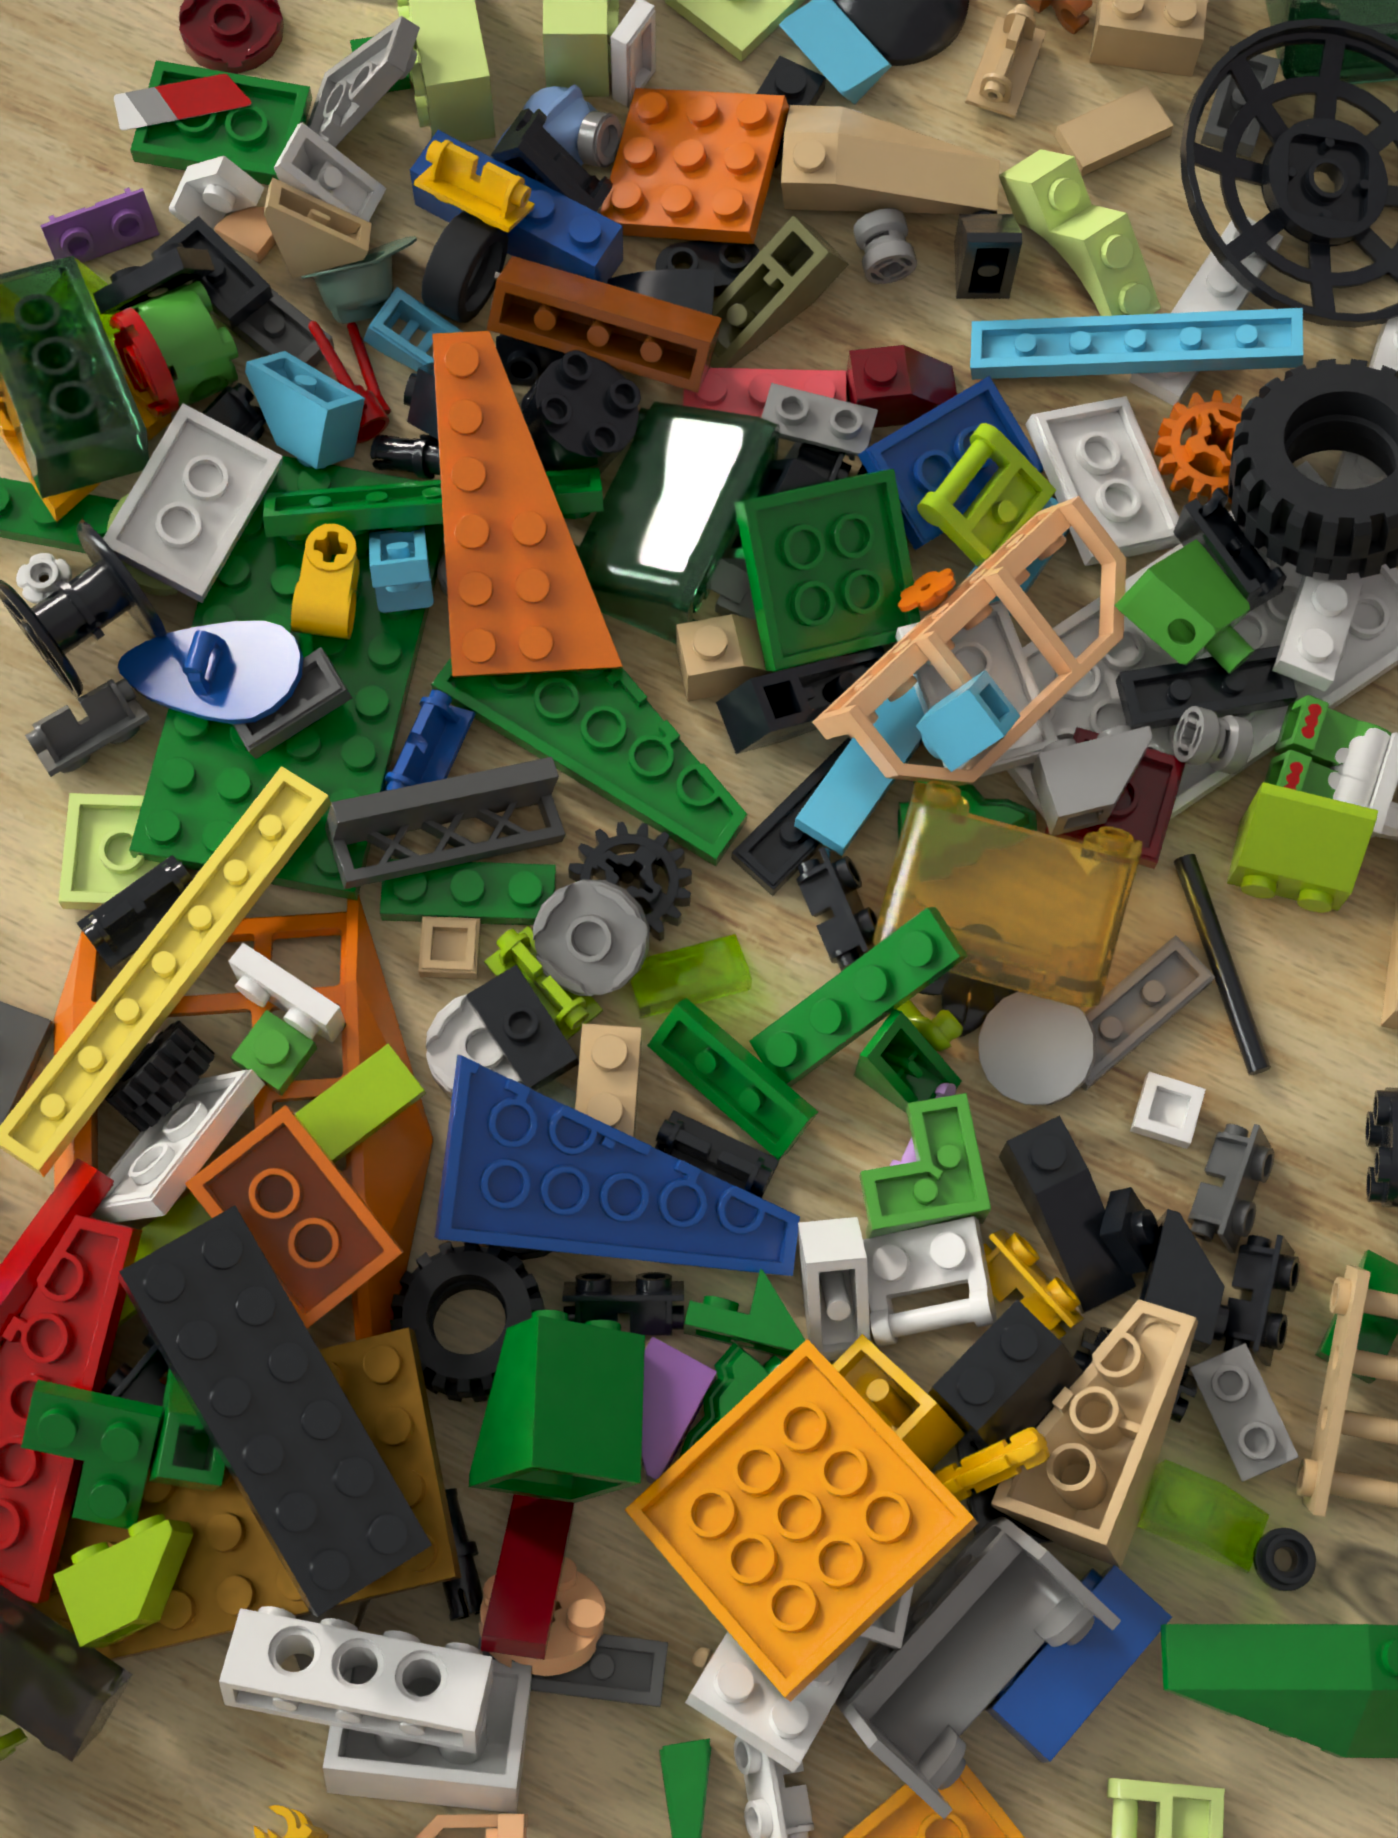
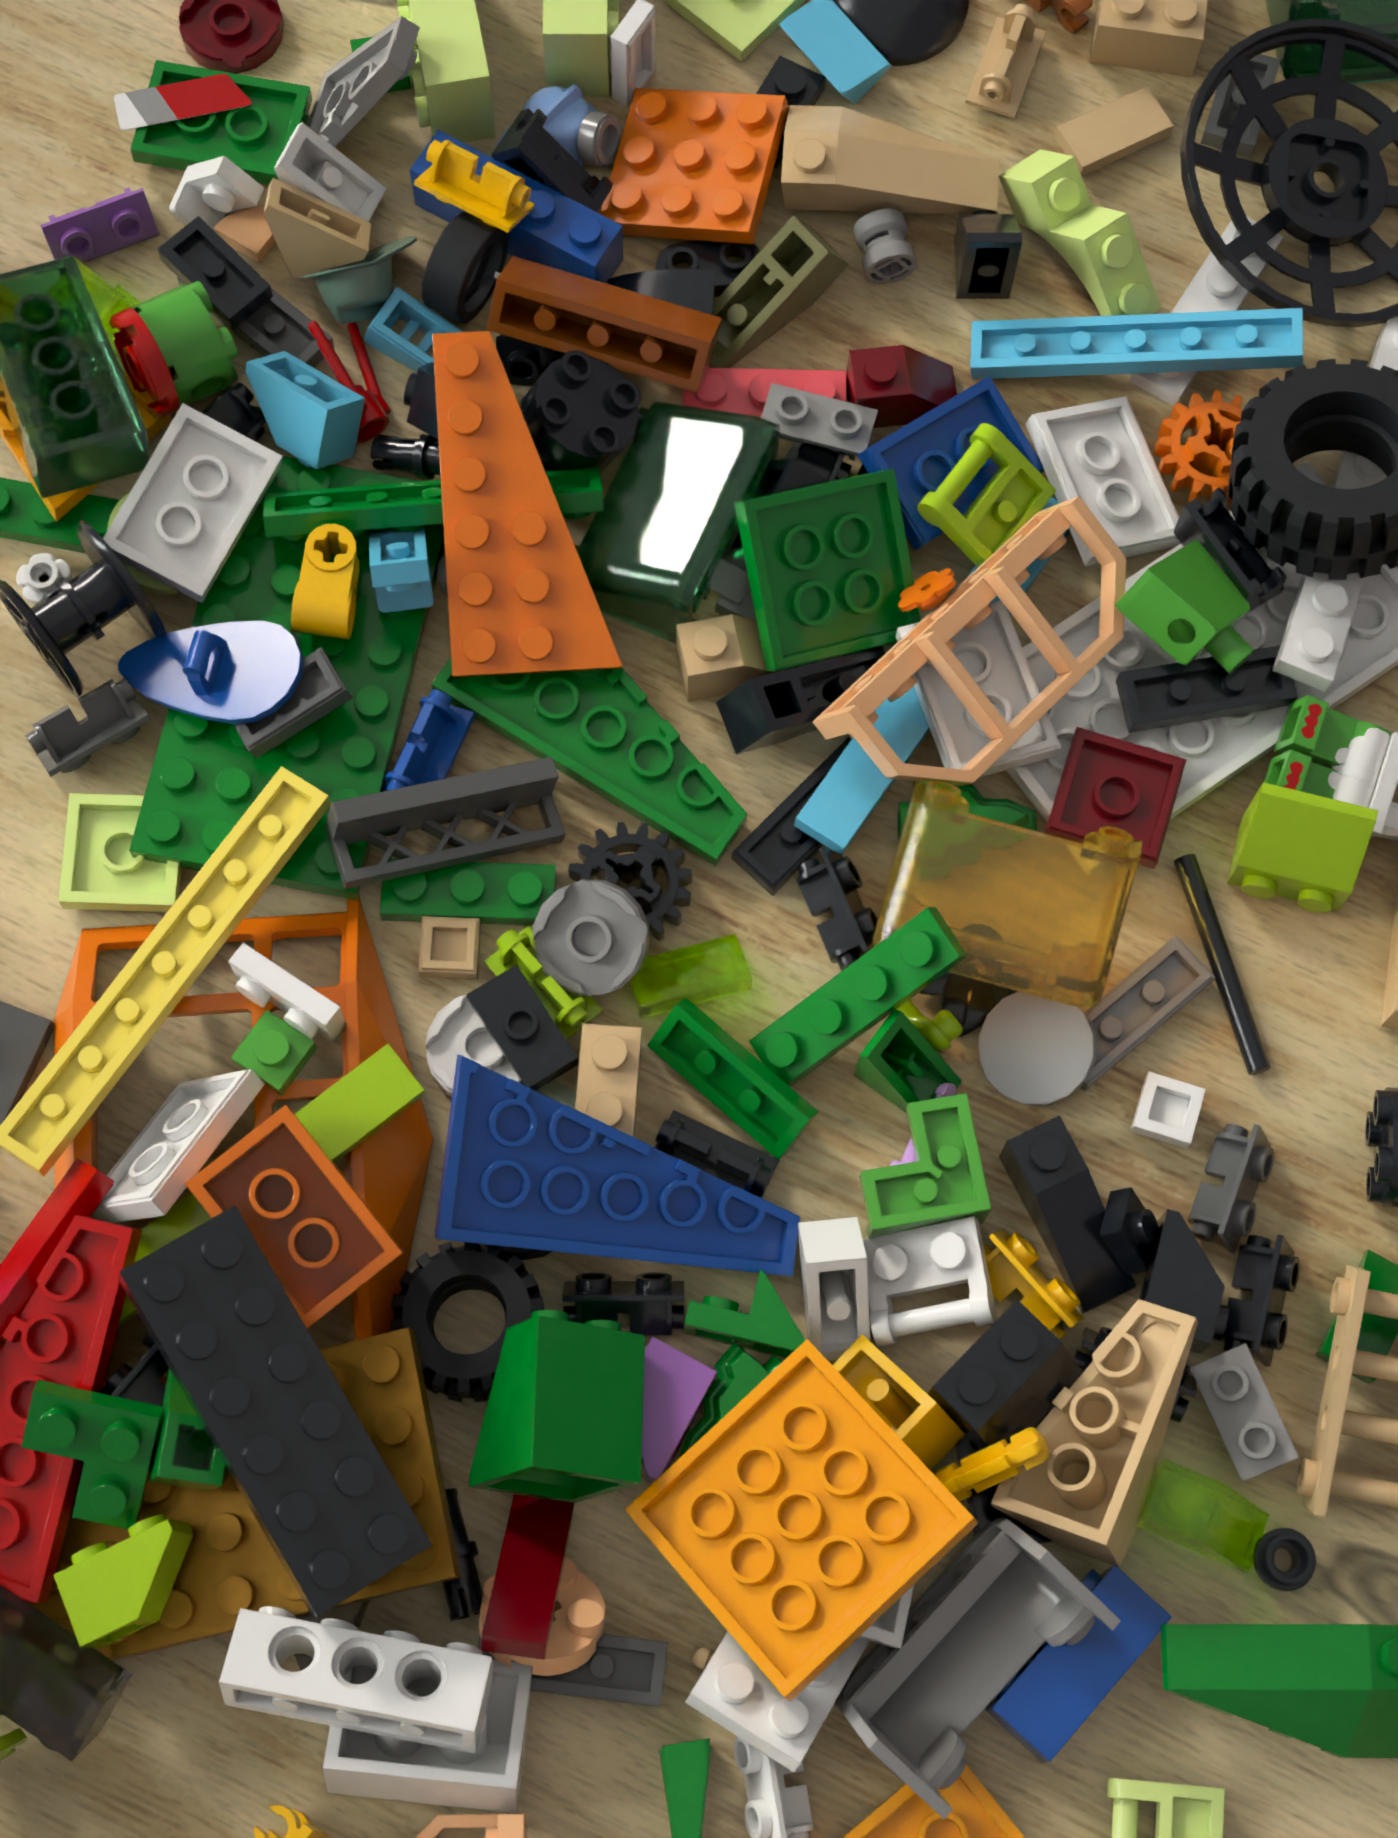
(132, 914): black hinge -> none
(160, 1076): black tyre -> none
(170, 268): black plate -> none
(967, 721): medium azure brick -> none
(1086, 779): light grey slope -> none
(1214, 740): light grey wheel -> none

